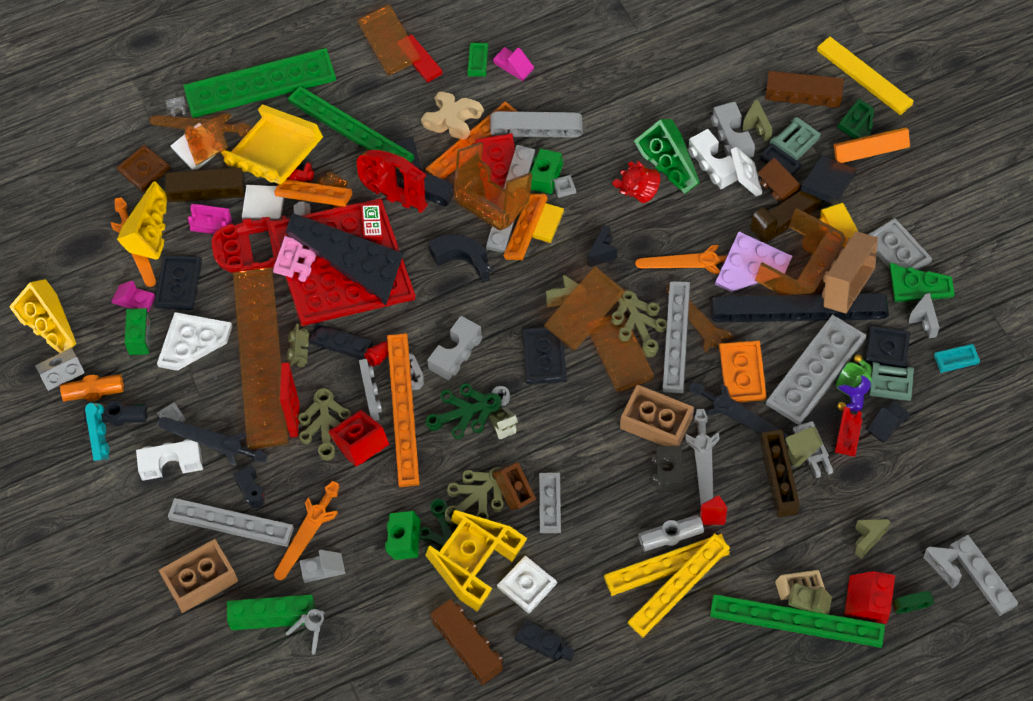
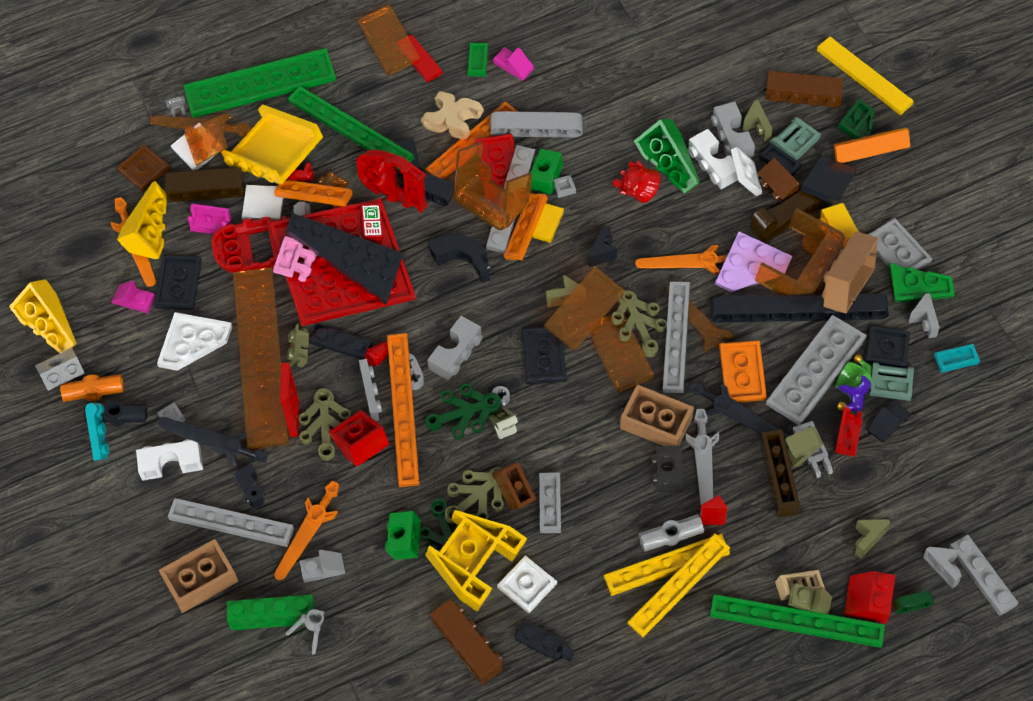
(137, 331): green brick -> none

